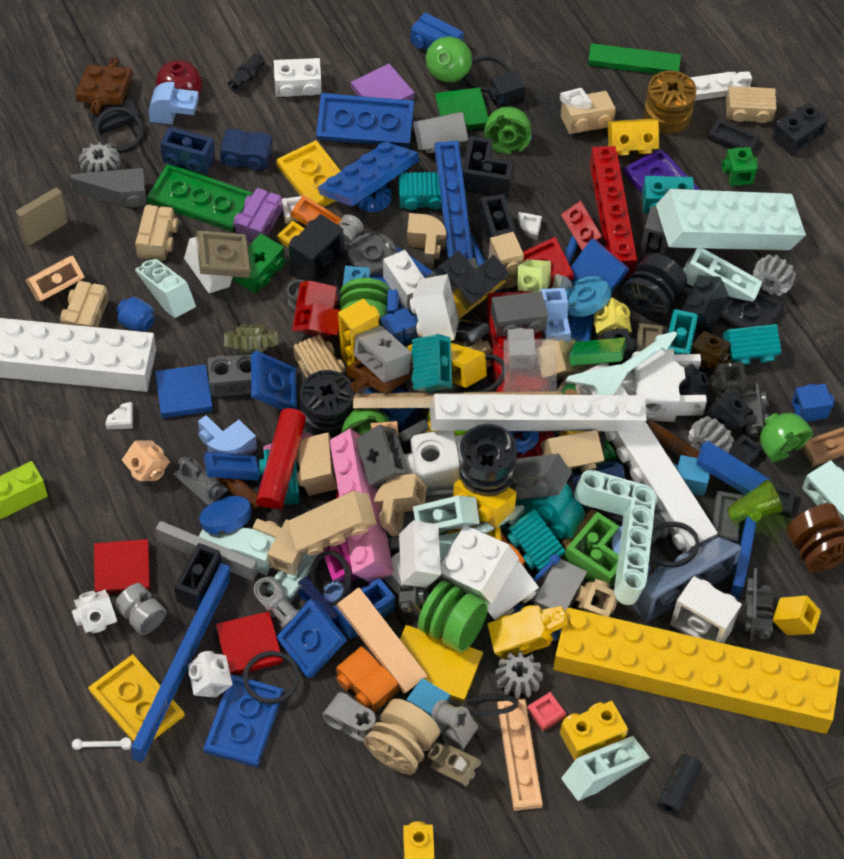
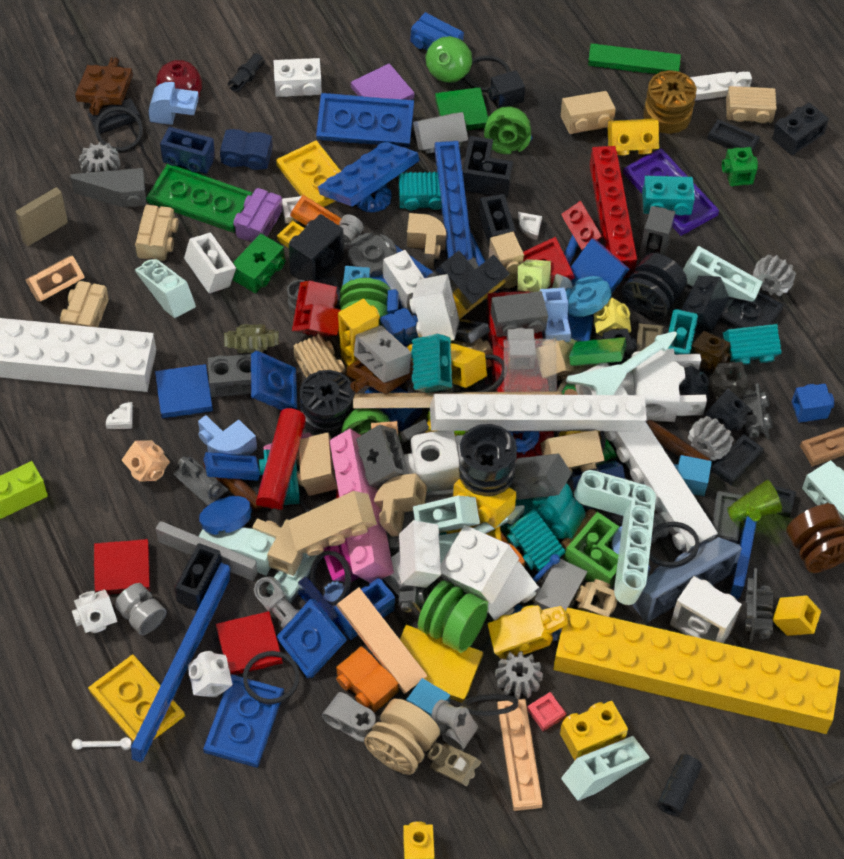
(135, 314): blue head -> none
(223, 254): dark tan tile -> none
(576, 99): white tile -> none
(728, 468): blue tile -> none
(730, 220): light aqua brick -> none
(783, 434): bright green cylinder -> none

